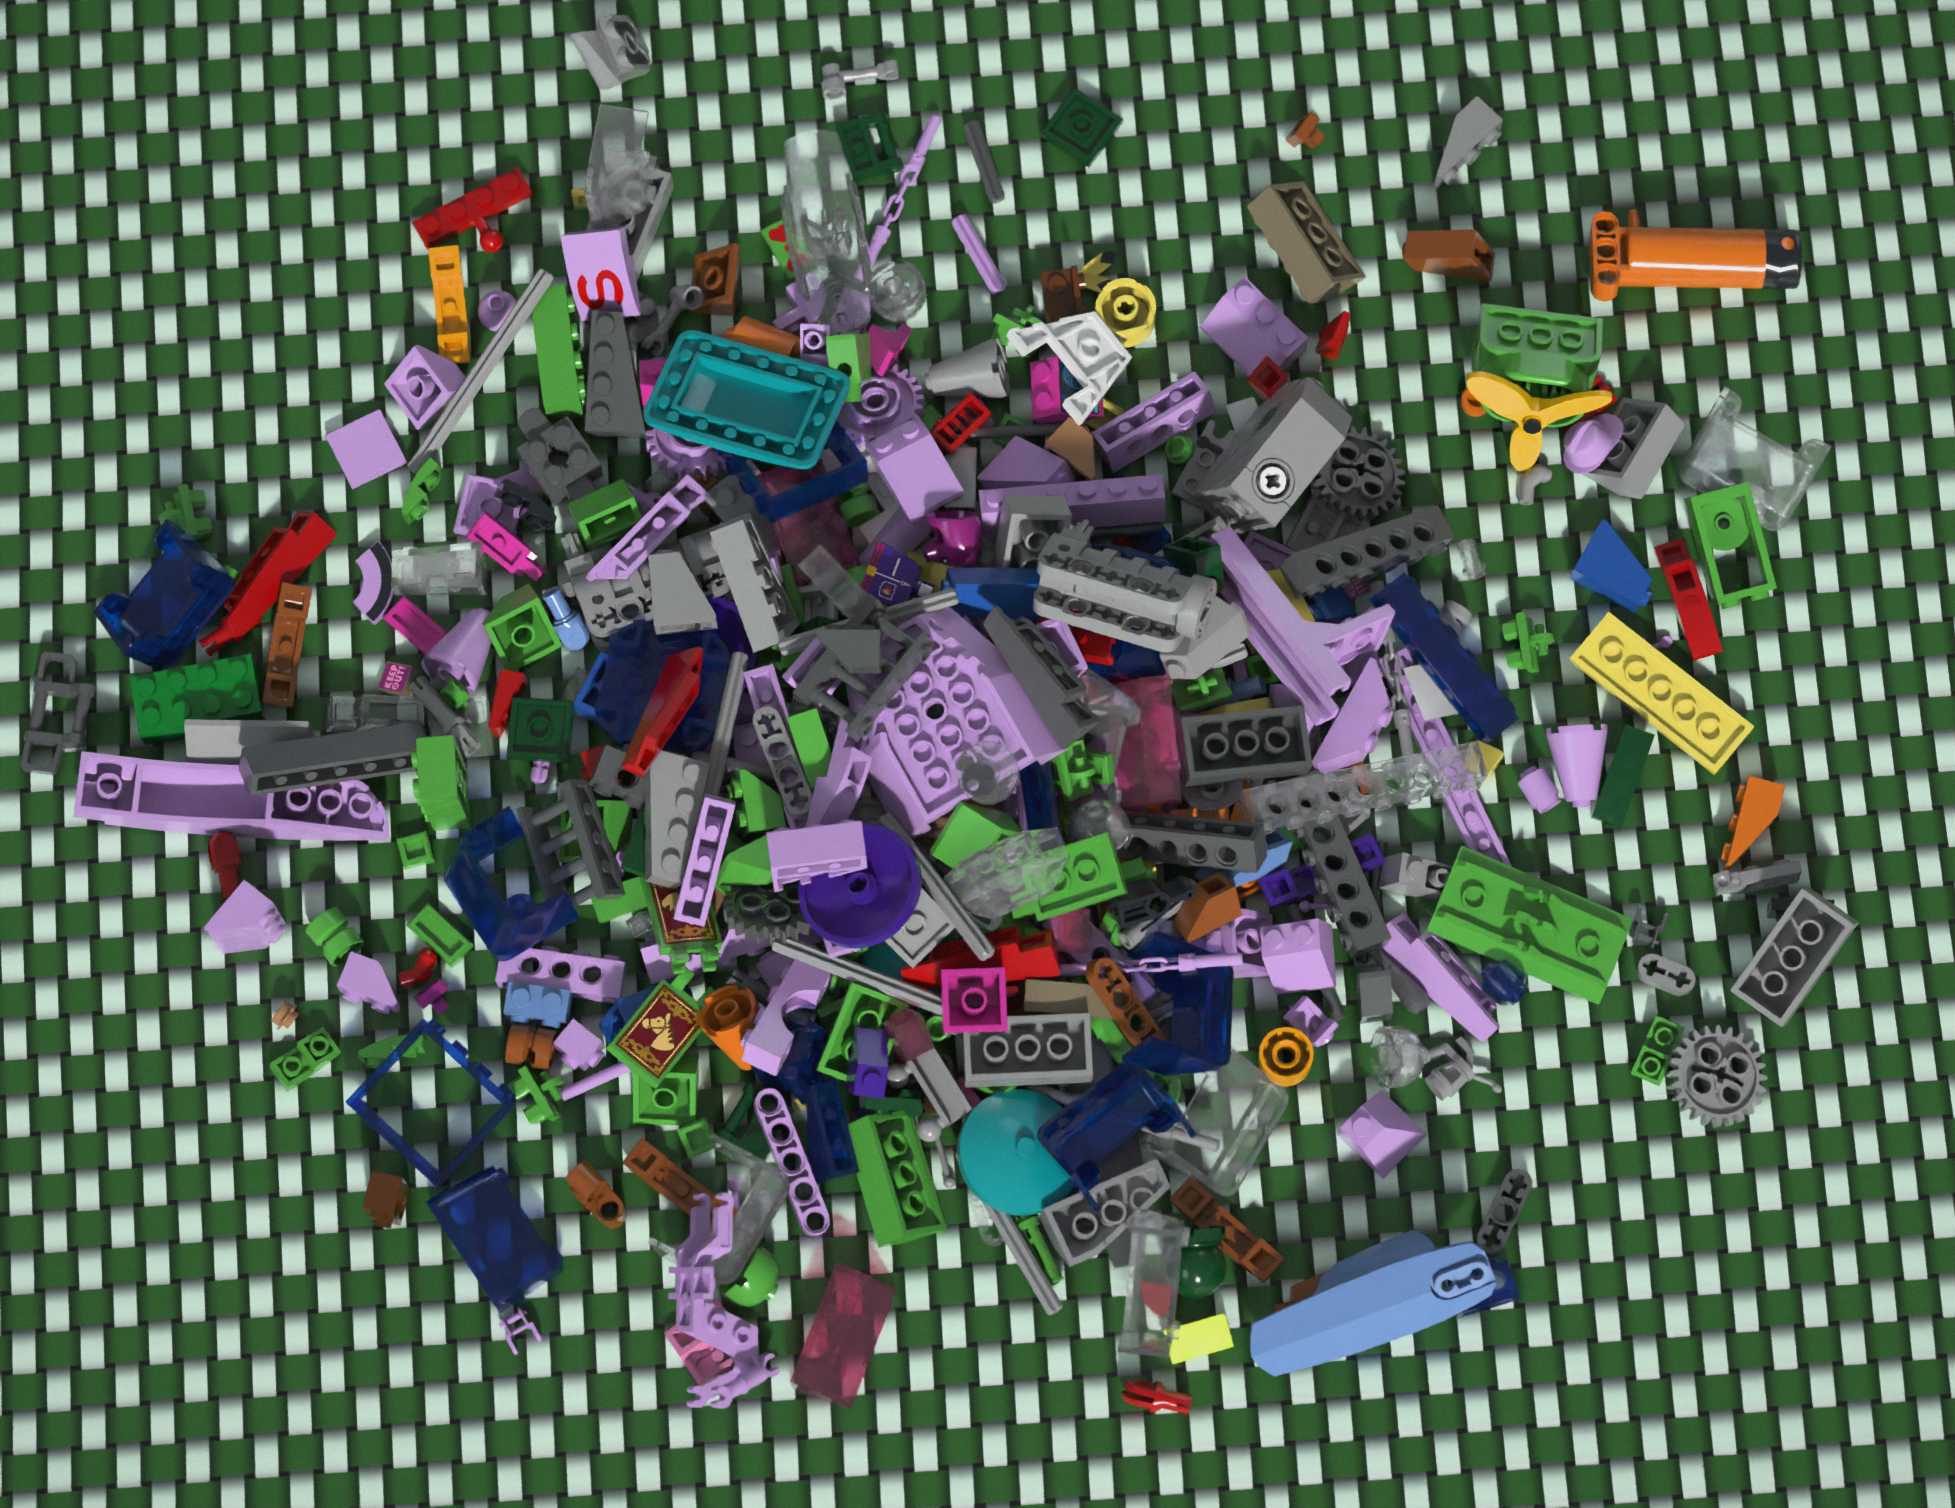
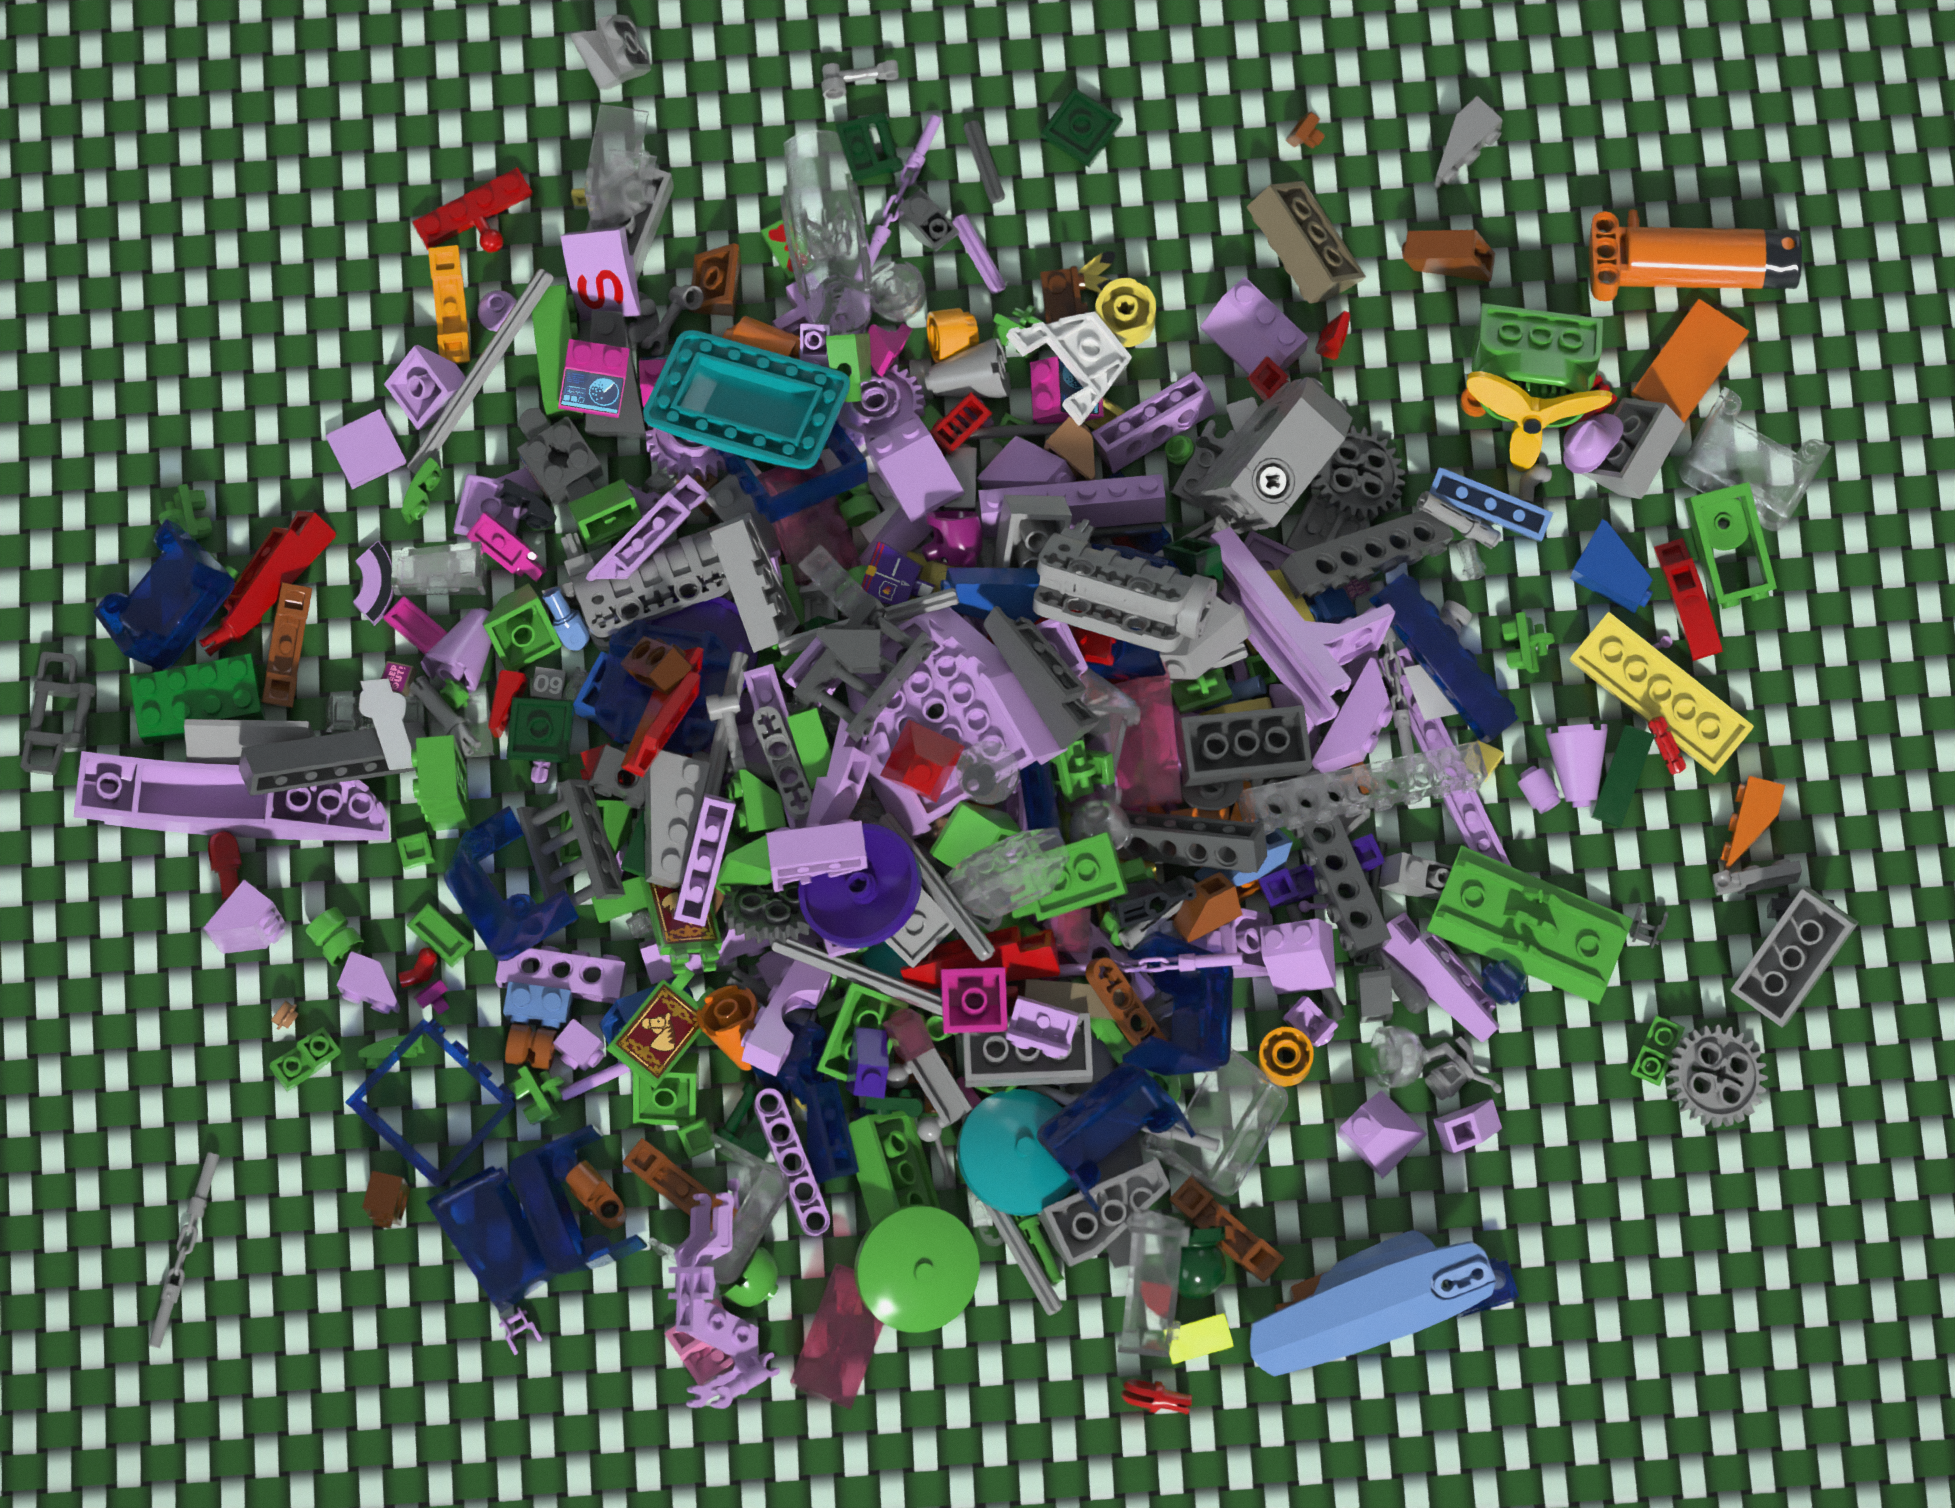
(171, 1291): none -> light grey piece
(387, 712): none -> white sticker
(539, 1188): none -> clear blue windscreen
(548, 683): none -> light grey tile
(593, 378): none -> slope
(656, 664): none -> reddish brown brick
(676, 596): light grey slope -> none
(724, 708): none -> light grey brick
(917, 1268): none -> bright green dish
(922, 761): none -> red slope
(926, 221): none -> dark grey slope
(951, 332): none -> light orange piece
(1042, 1027): none -> lavender bracket
(1468, 525): none -> light grey pin
(1468, 1126): none -> lavender slope
(1491, 504): none -> medium blue brick
(1521, 1195): dark grey beam -> none
(1666, 745): none -> red axle
(1668, 967): light grey beam -> none
(1691, 360): none -> orange tile

